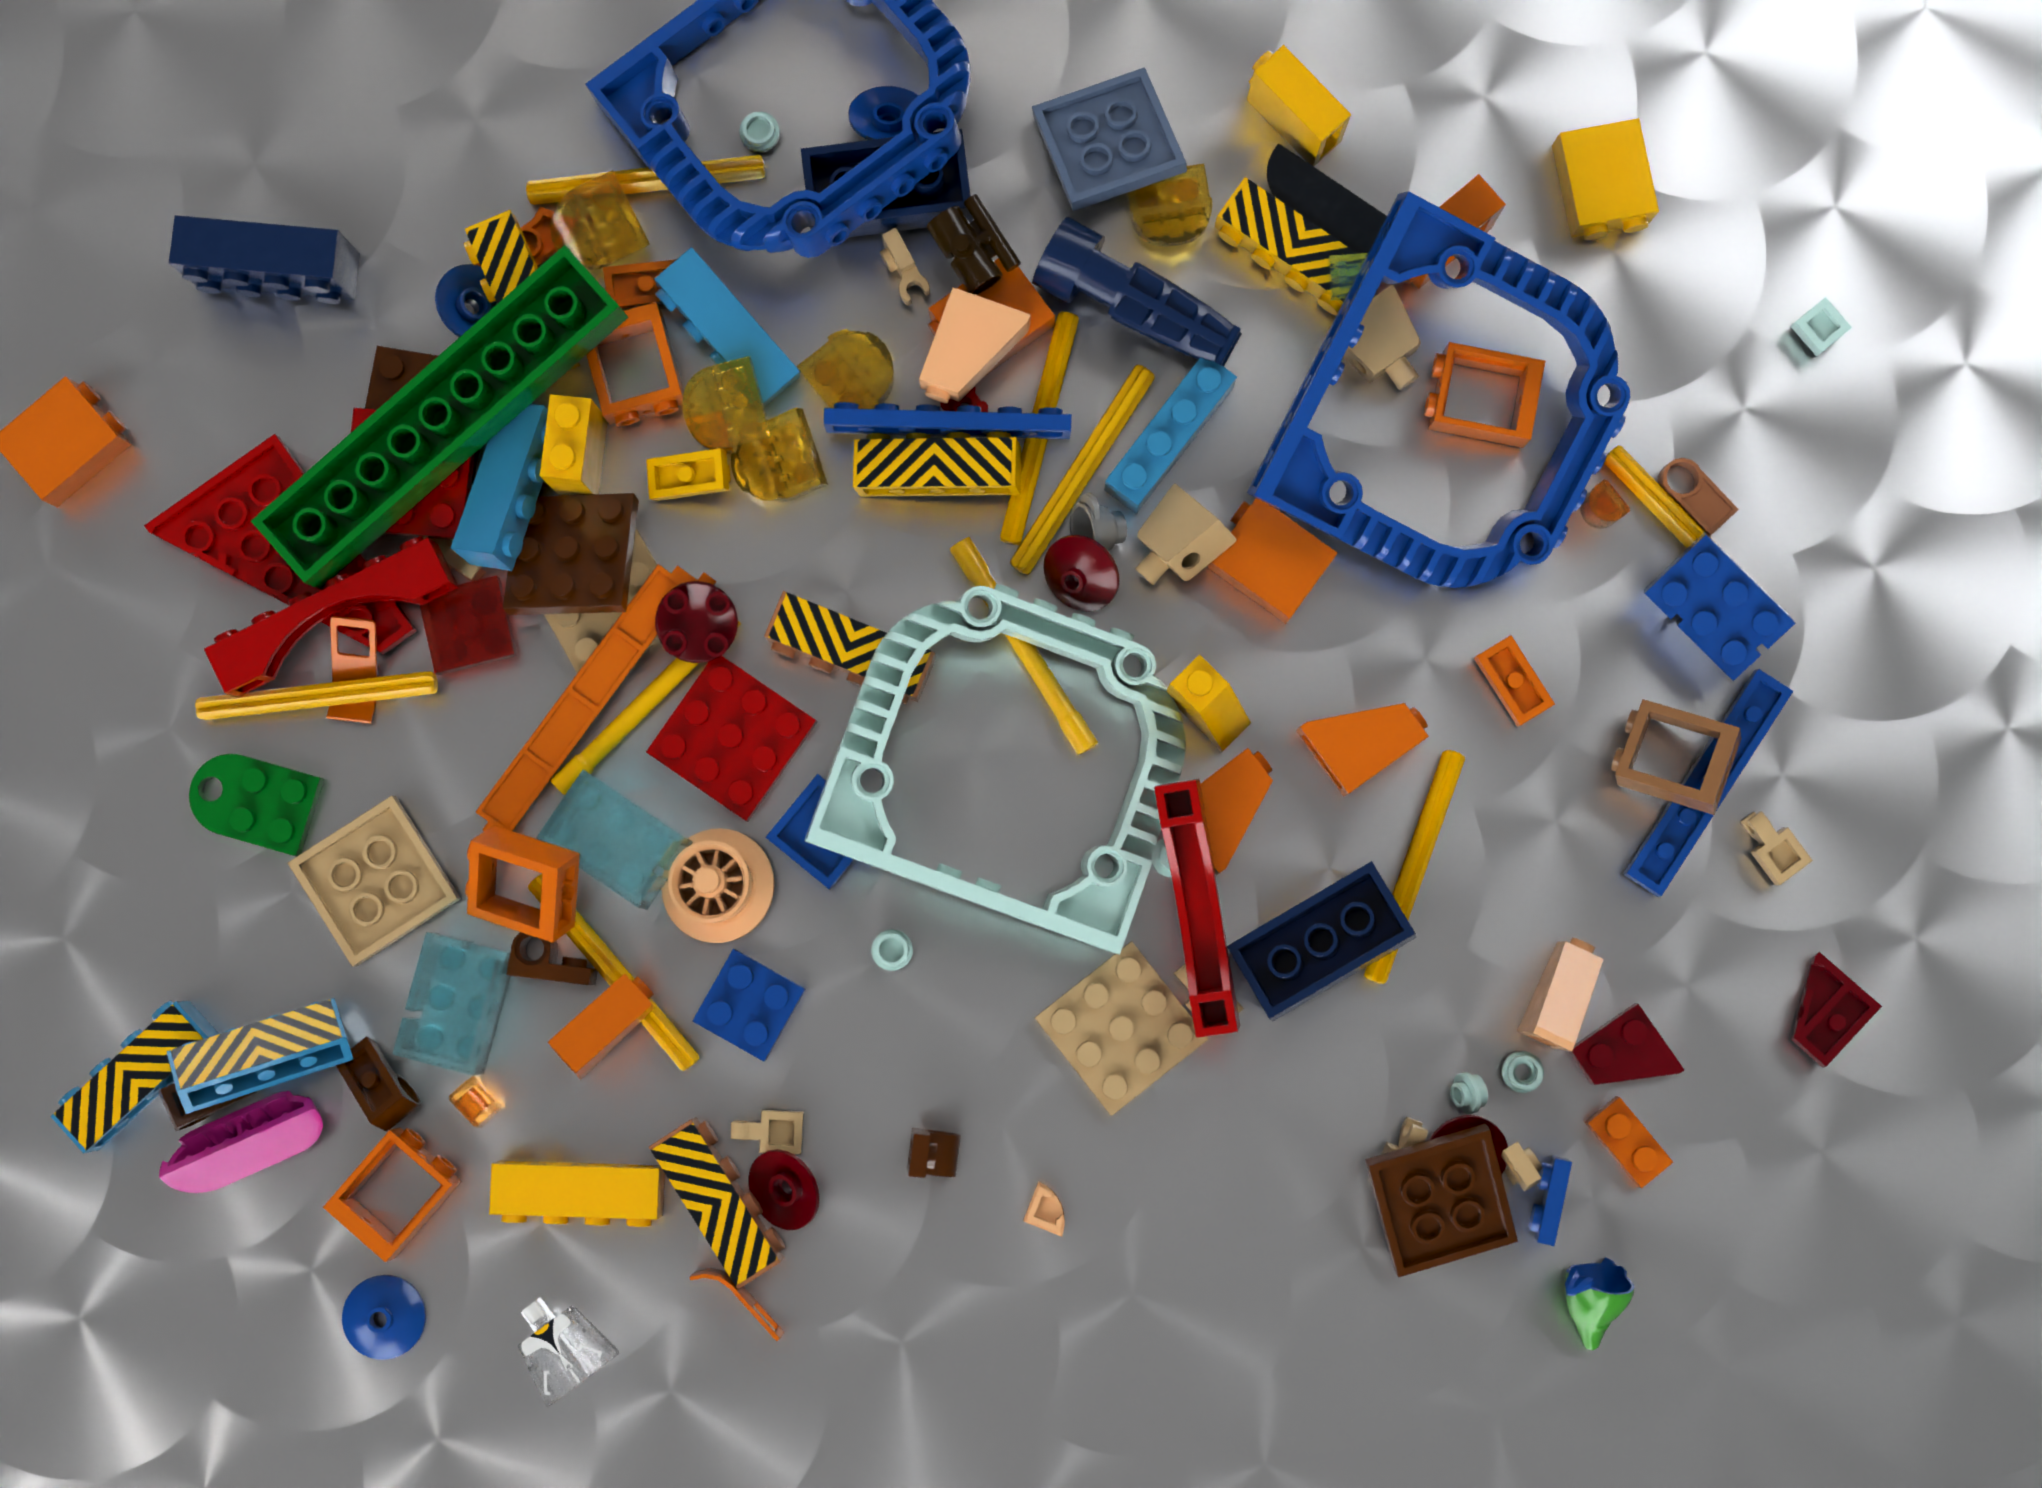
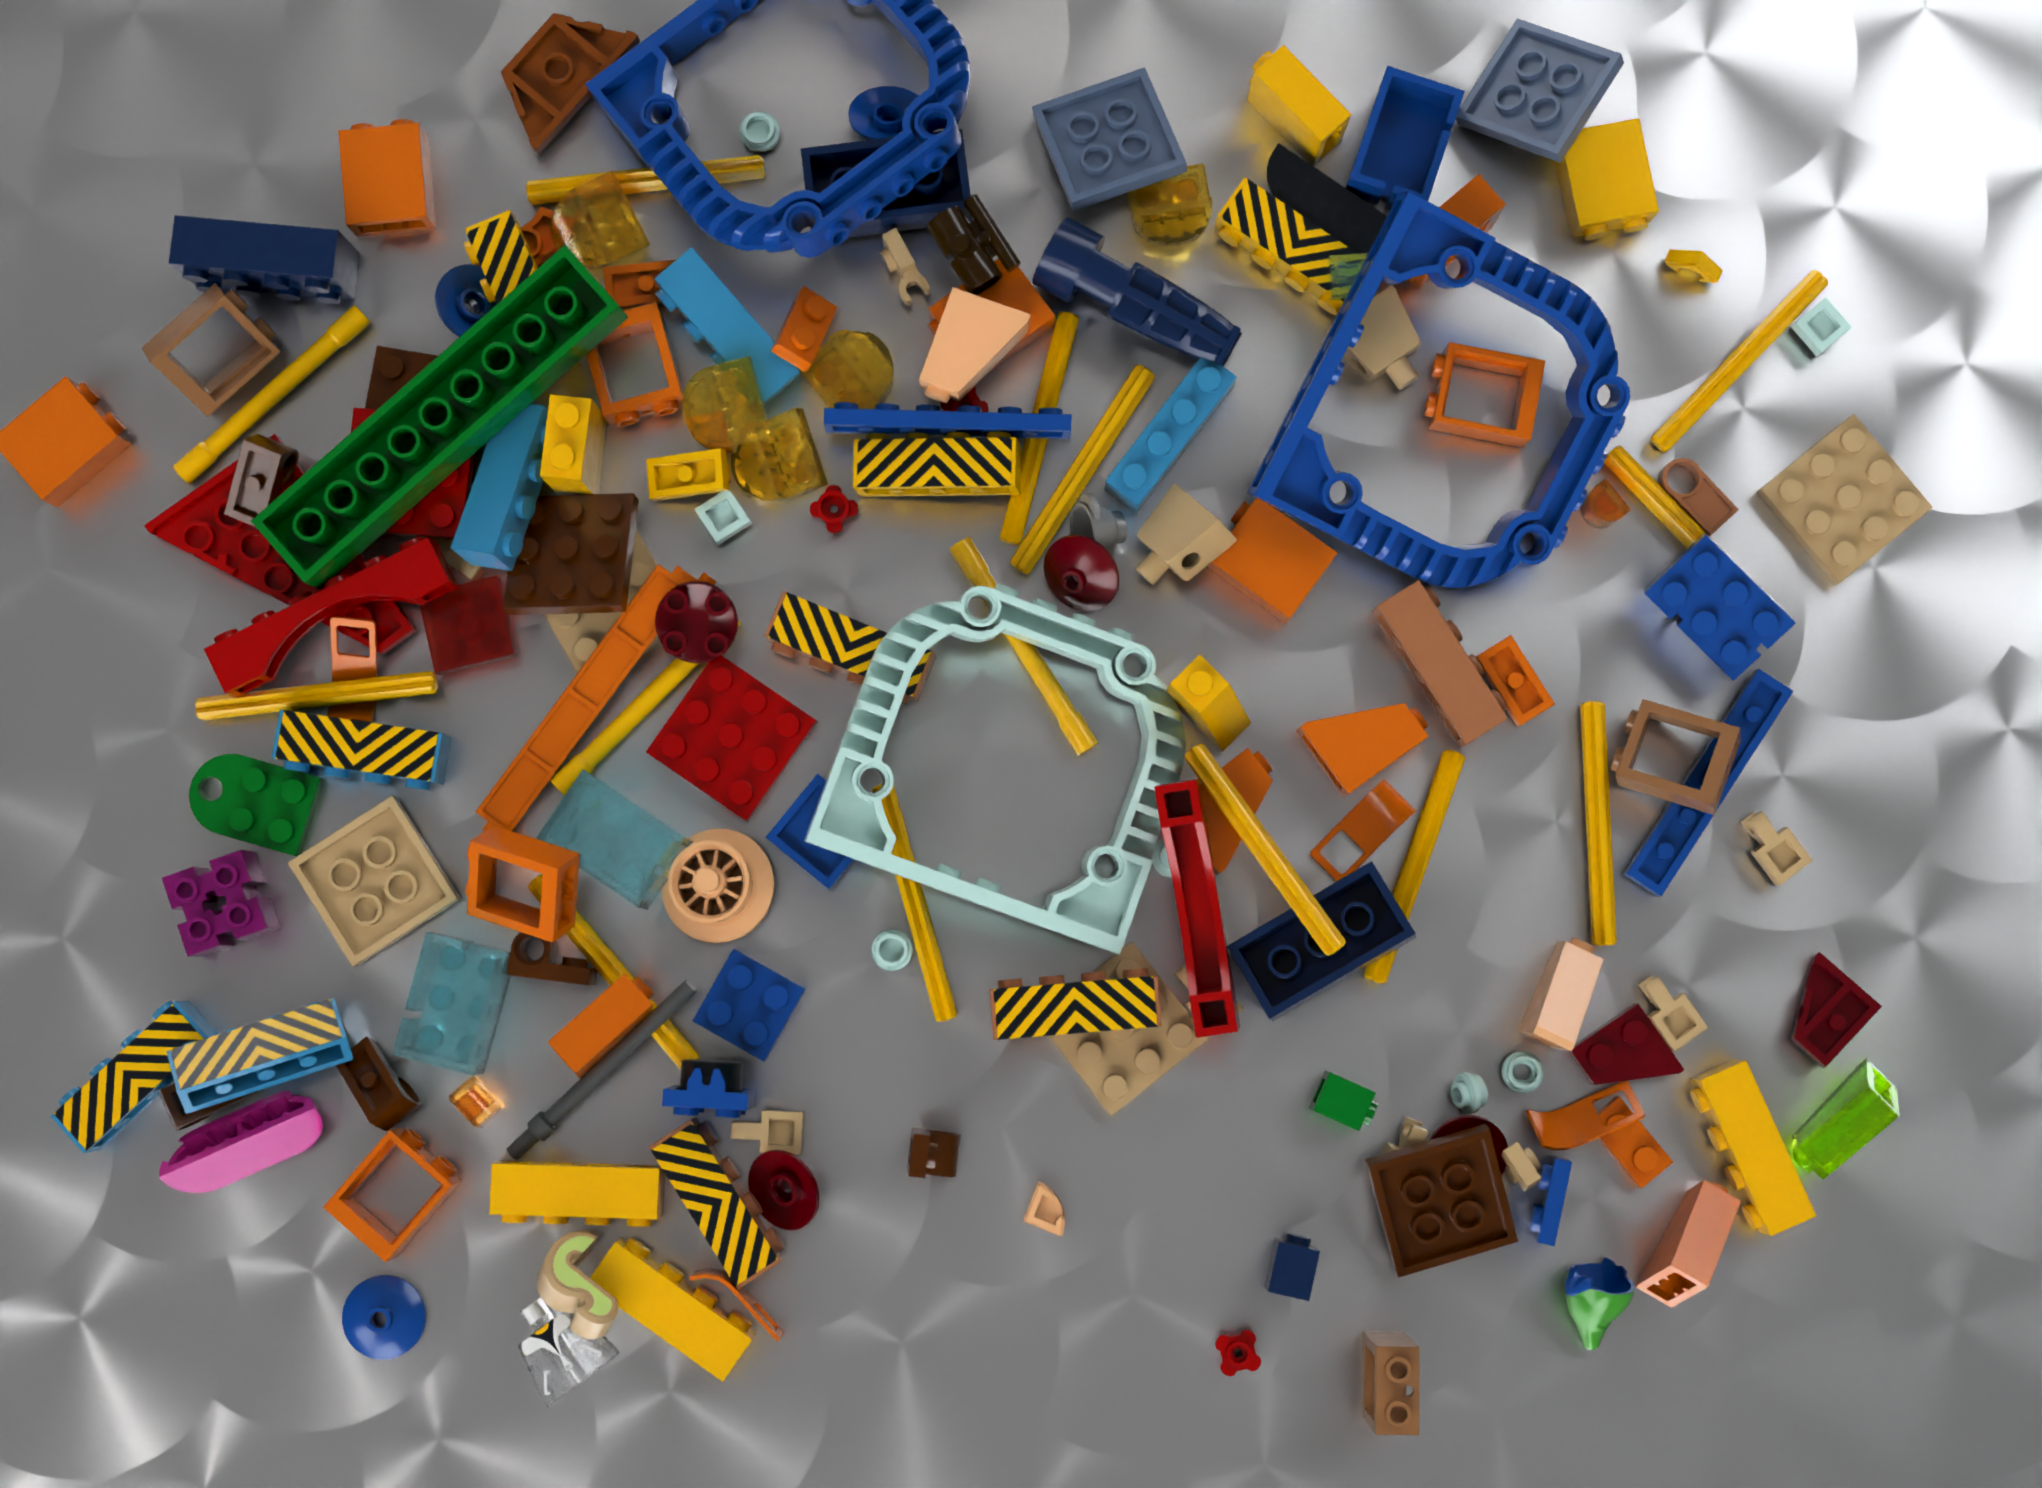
(198, 892): none -> magenta brick
(208, 451): none -> yellow piece
(232, 376): none -> medium nougat window
(259, 473): none -> plate
(362, 748): none -> brick
(387, 178): none -> orange brick
(544, 1124): none -> dark grey bar
(552, 72): none -> dark orange wing
(571, 1290): none -> tan animal
(673, 1308): none -> yellow brick
(710, 1086): none -> blue piece
(723, 516): none -> light aqua plate
(804, 329): none -> orange plate
(833, 497): none -> red plate
(919, 917): none -> yellow axle
(1076, 1006): none -> brick
(1242, 1341): none -> red plate
(1264, 849): none -> yellow axle
(1292, 1267): none -> dark blue brick
(1344, 1101): none -> green brick
(1367, 825): none -> orange piece
(1389, 1366): none -> medium nougat window
(1401, 137): none -> blue piece
(1440, 664): none -> nougat brick
(1539, 89): none -> sand blue plate
(1579, 1121): none -> orange piece
(1598, 823): none -> yellow axle
(1674, 1017): none -> tan plate
(1690, 1245): none -> orange slope
(1695, 261): none -> yellow tile
(1739, 361): none -> yellow axle
(1751, 1147): none -> yellow brick
(1844, 499): none -> tan plate
(1846, 1121): none -> clear neon green slope

